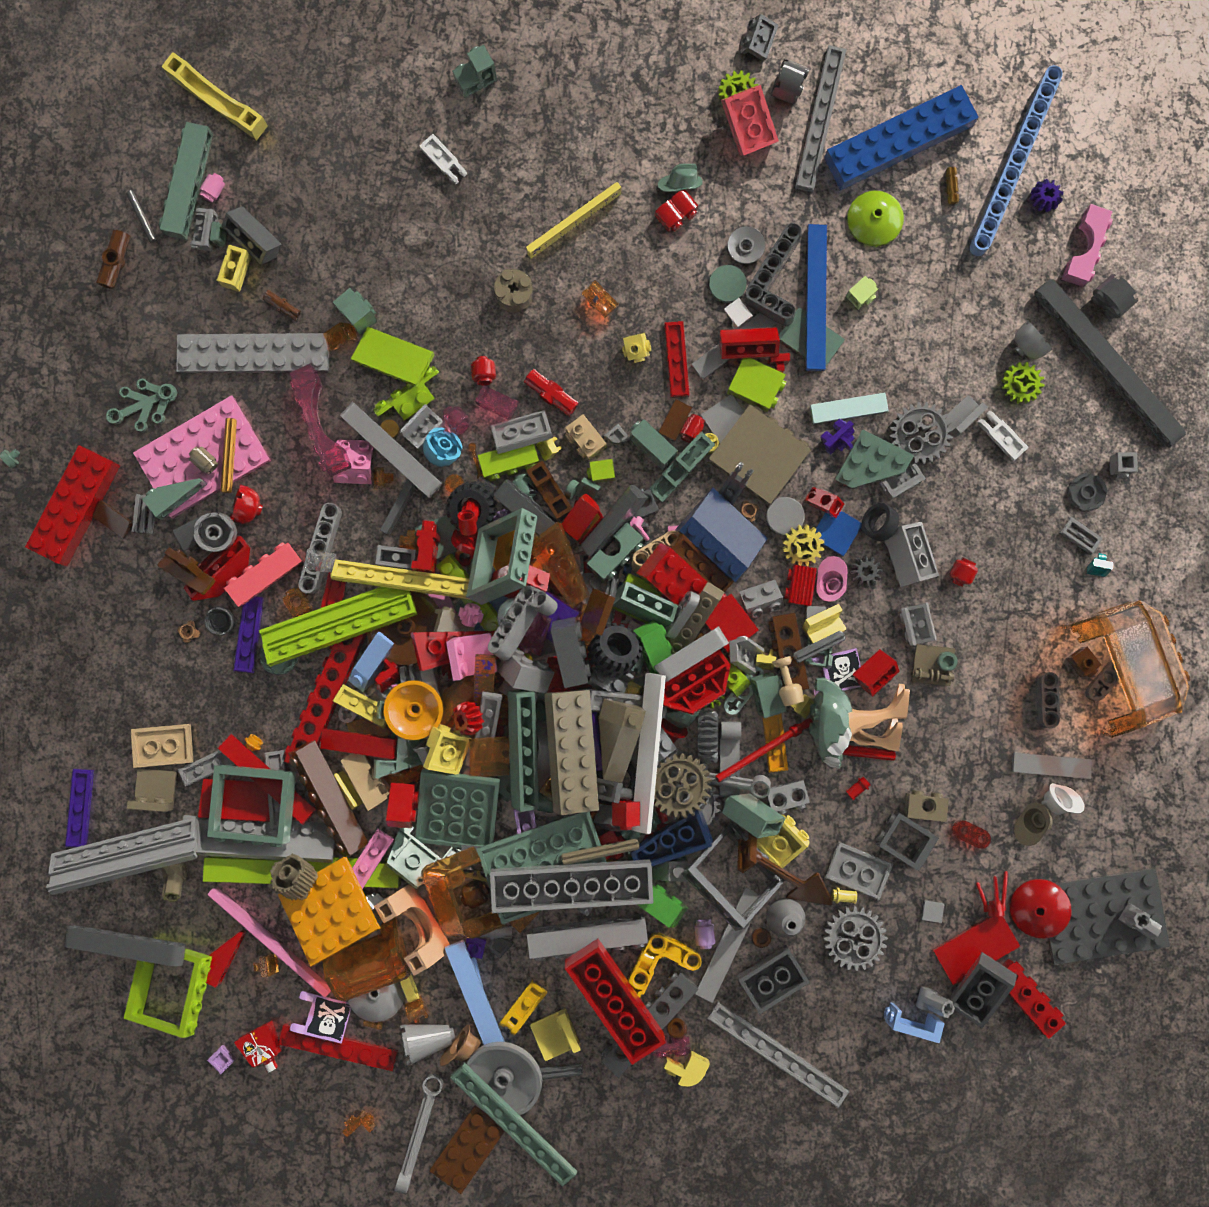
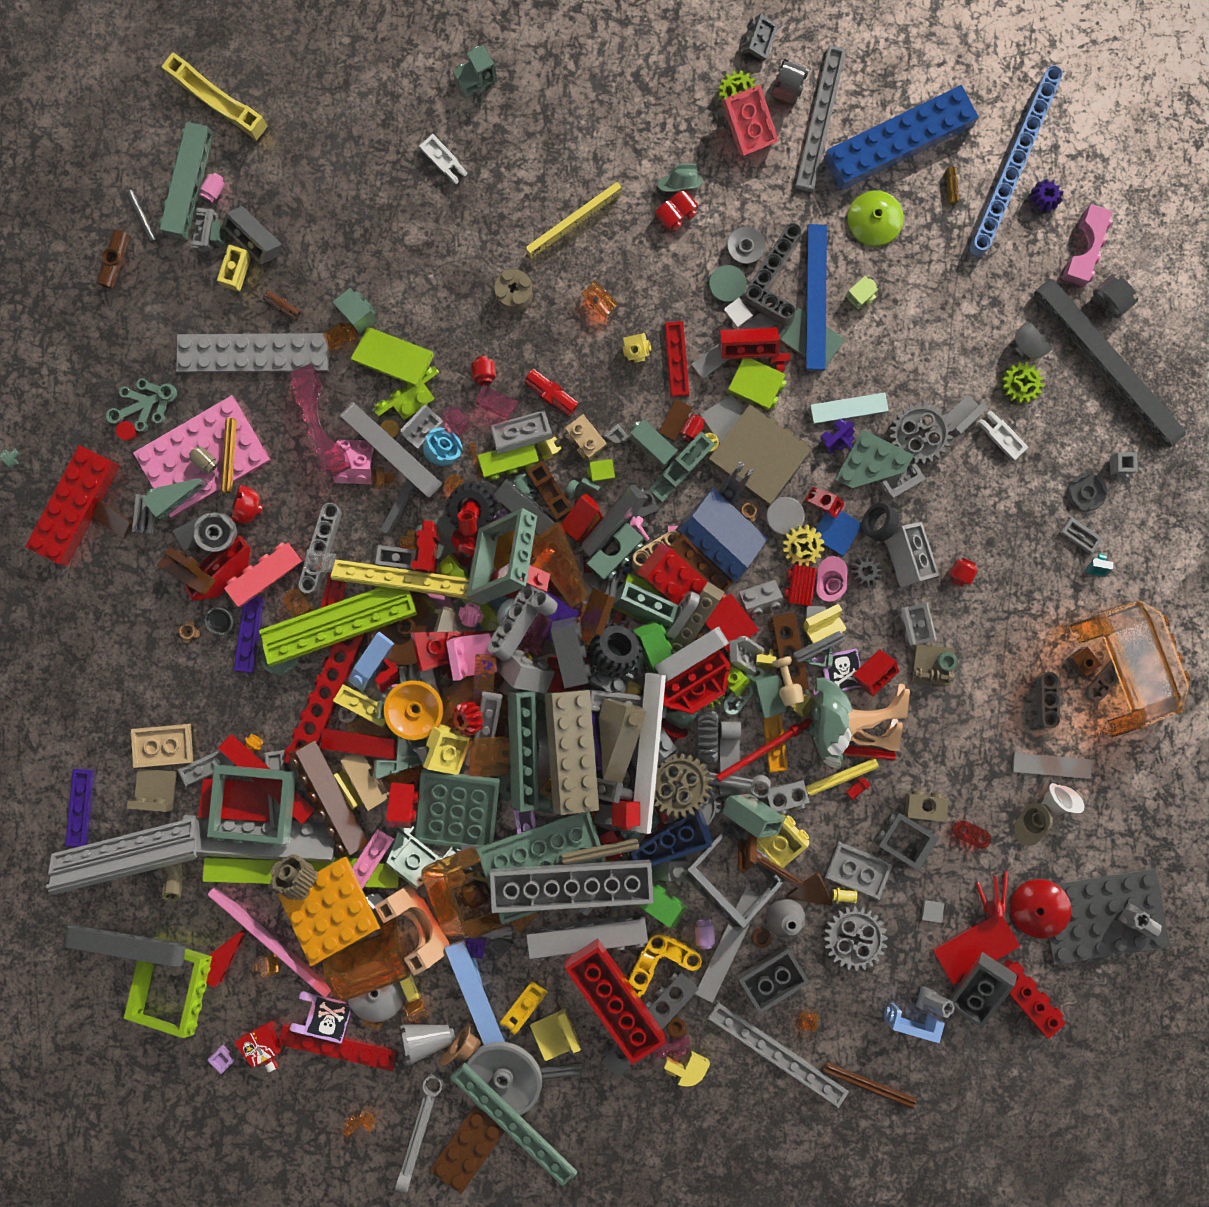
(126, 431): none -> red tile
(812, 1026): none -> clear orange plate
(841, 777): none -> light yellow axle
(869, 1085): none -> reddish brown axle

